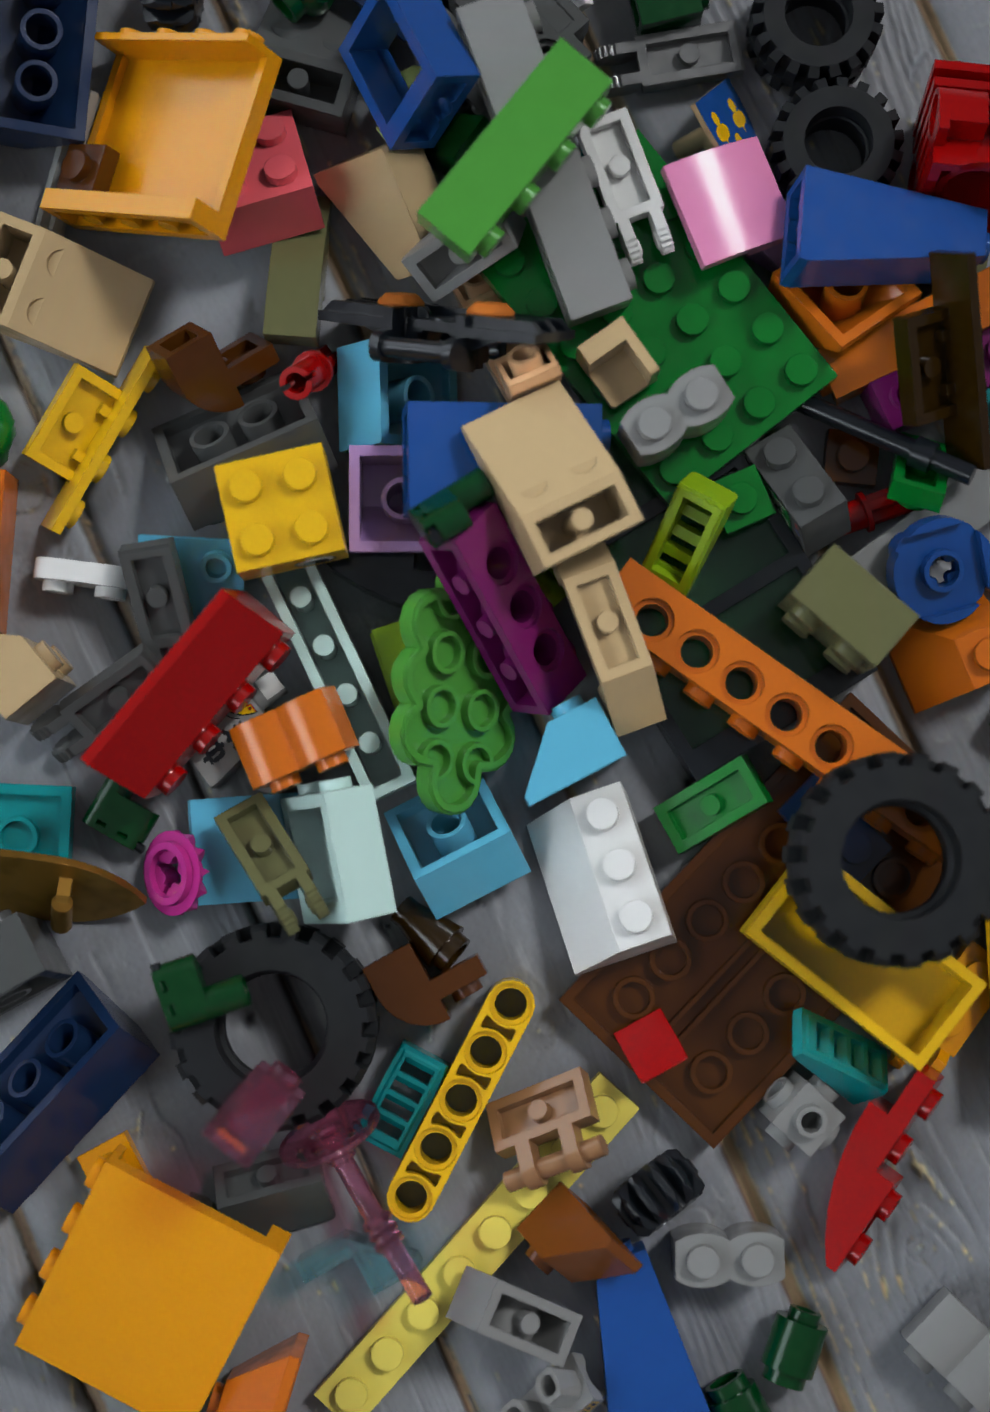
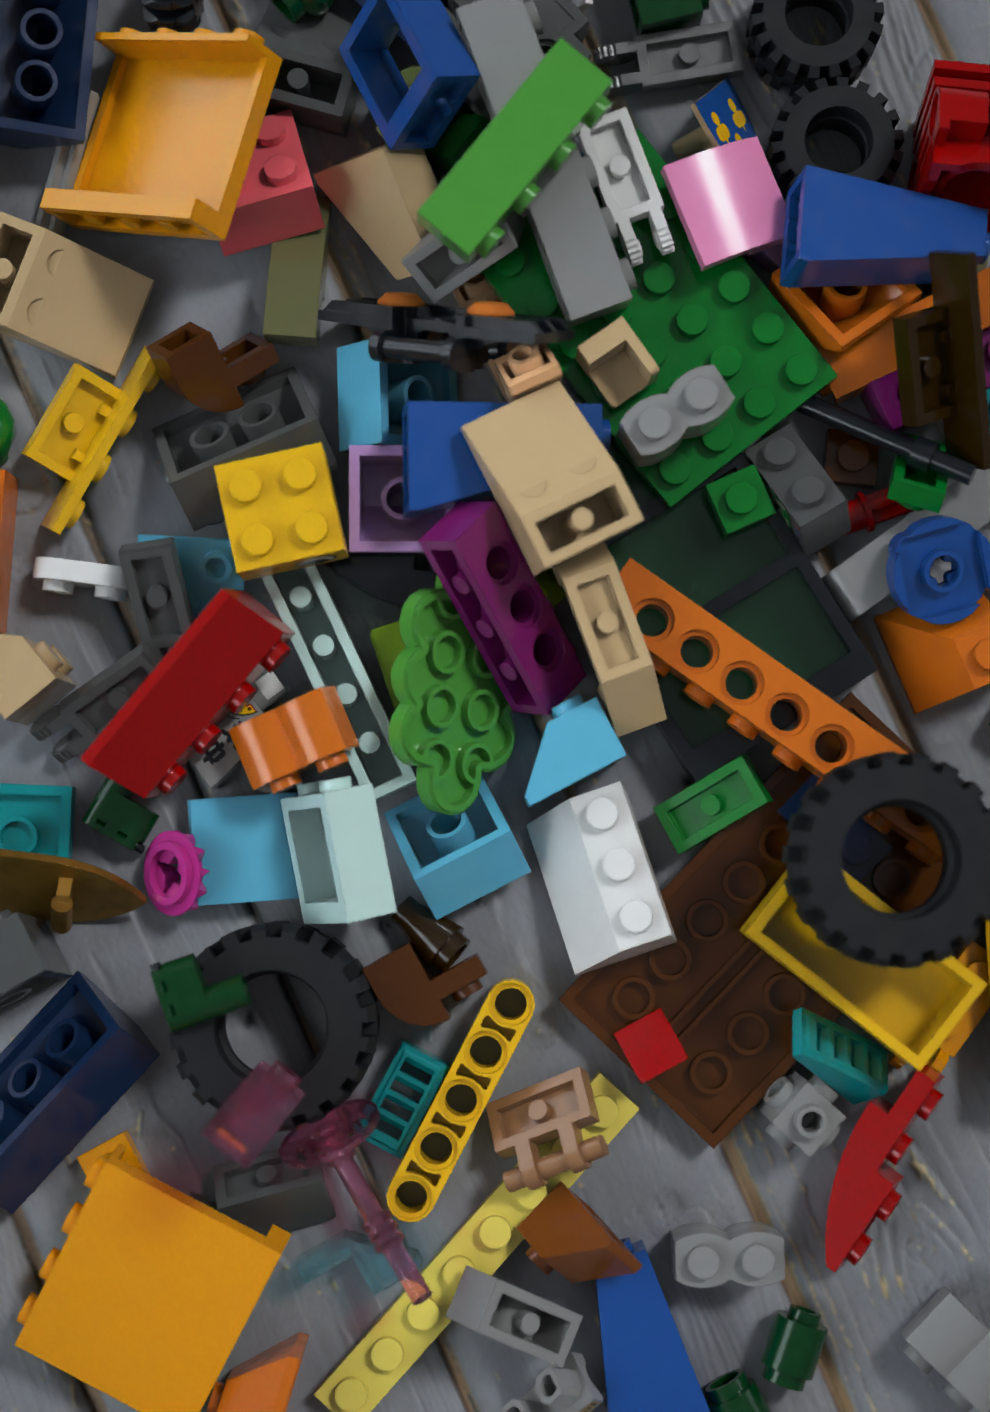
(88, 167): reddish brown plate -> none
(269, 858): olive hinge -> none
(309, 372): red axle -> none
(446, 512): dark green piece -> none
(657, 1192): black gear -> none
(707, 505): lime slope -> none
(846, 612): olive brick -> none

